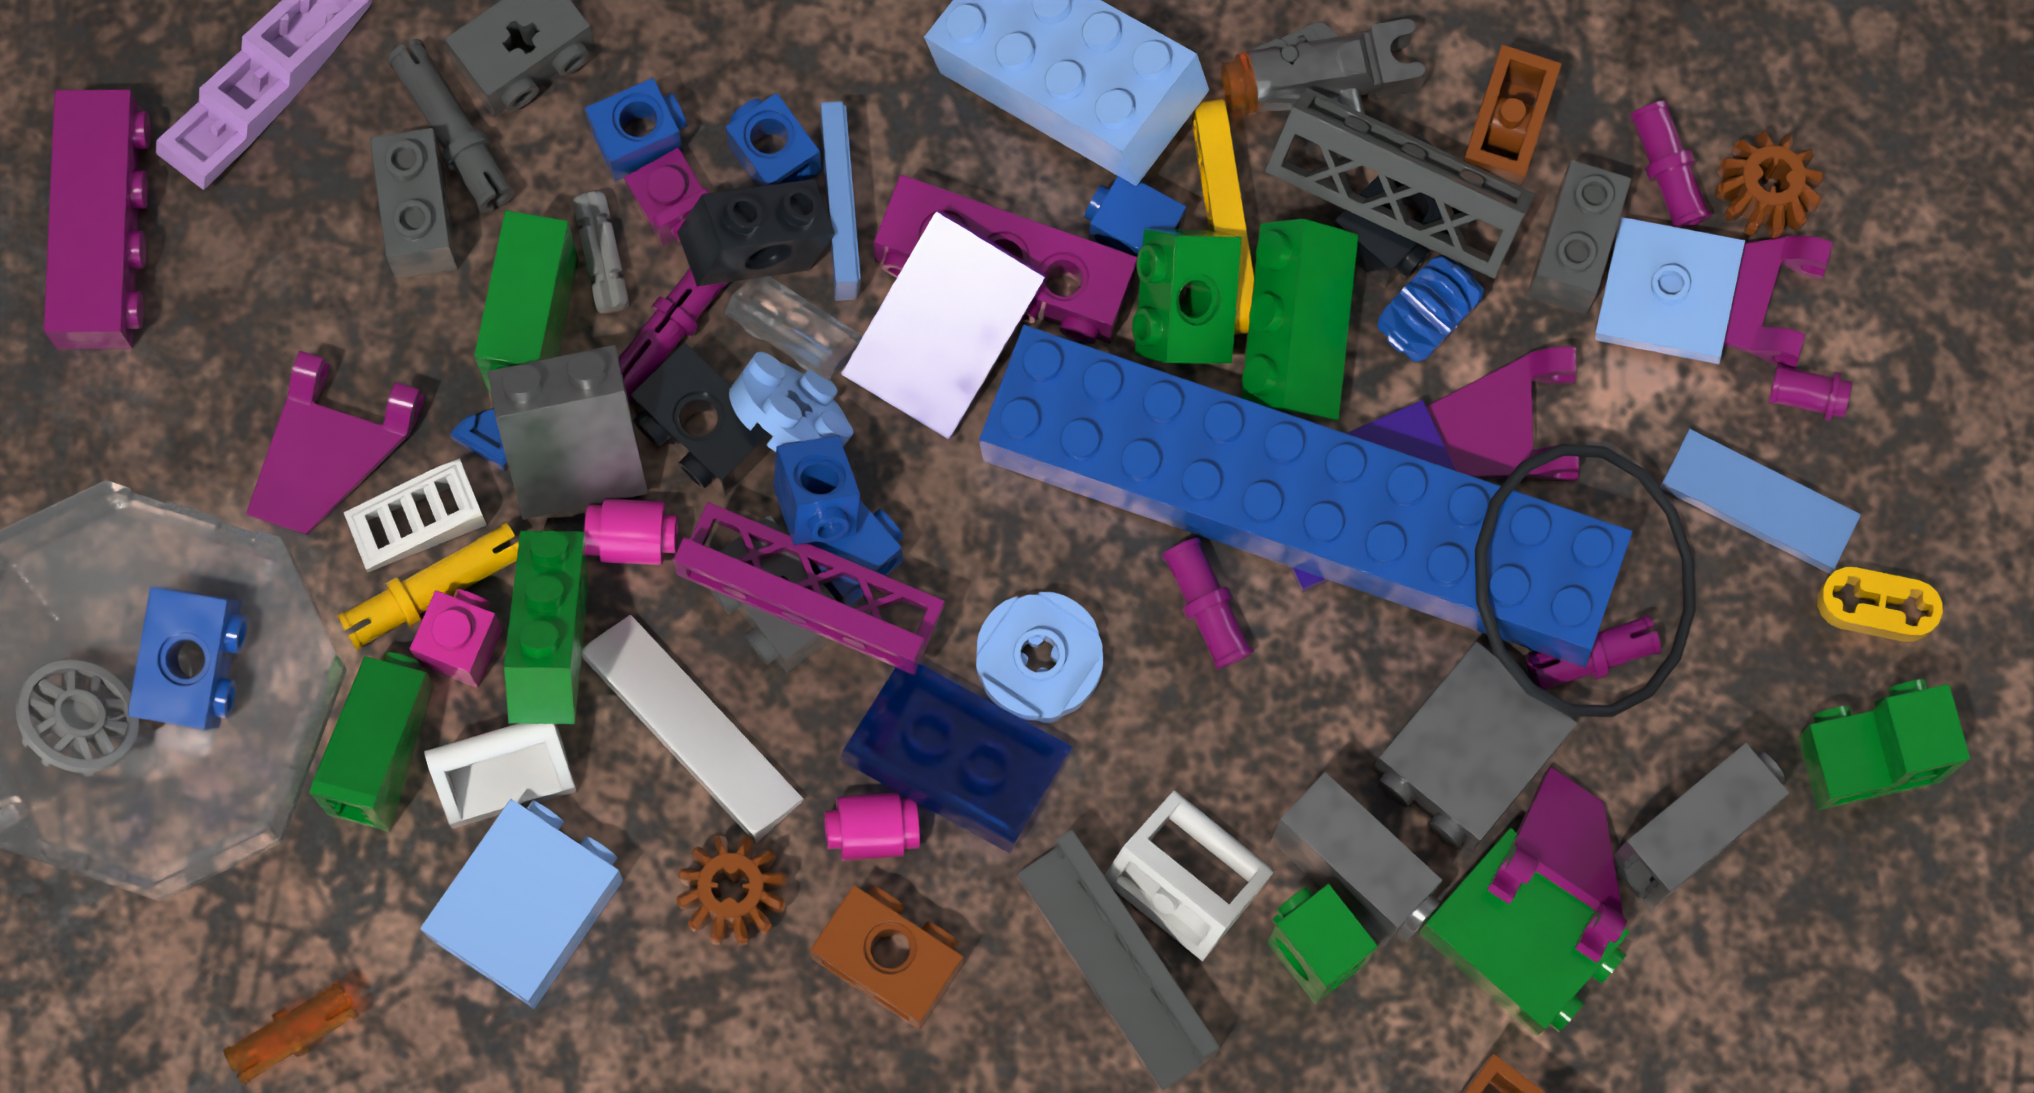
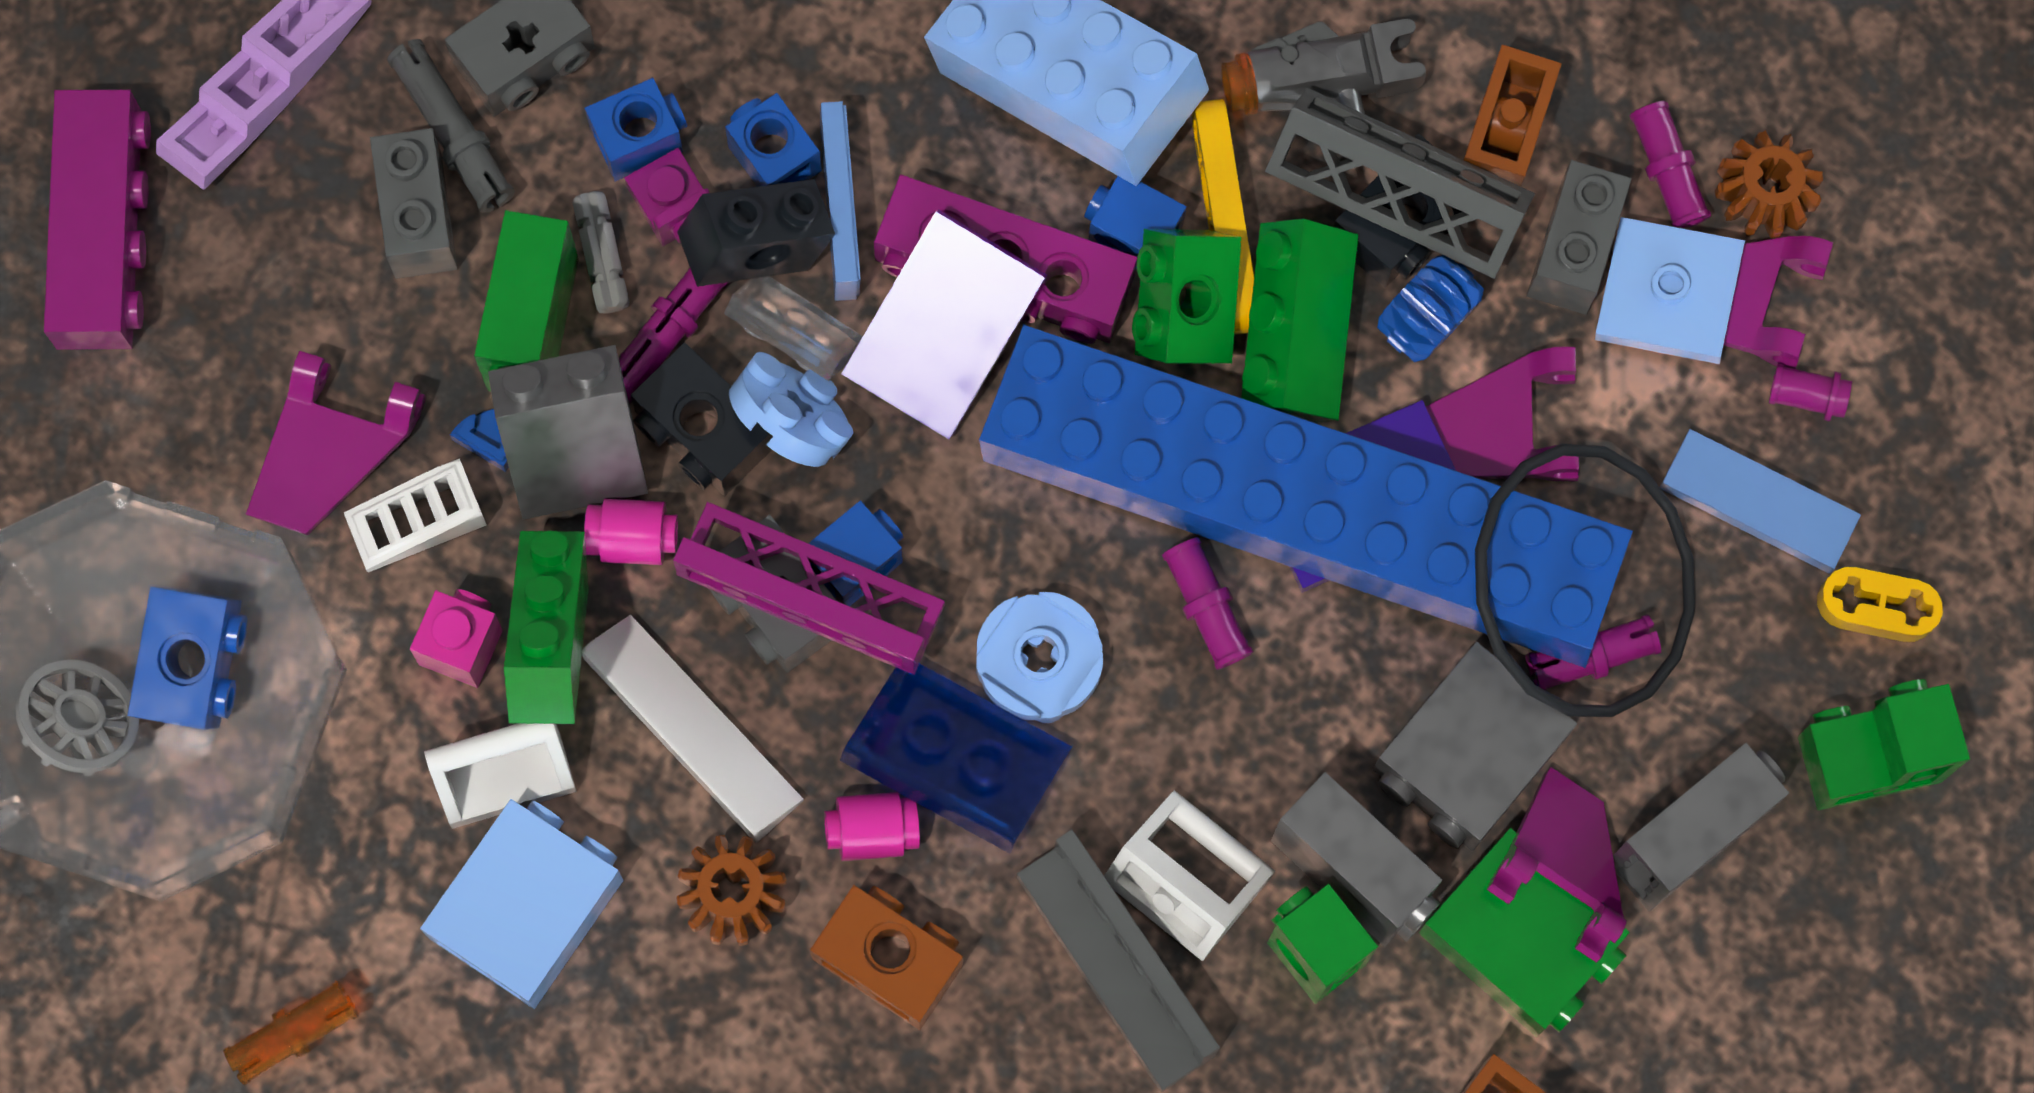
(374, 742): green slope -> none
(412, 596): yellow pin -> none
(816, 490): blue brick -> none

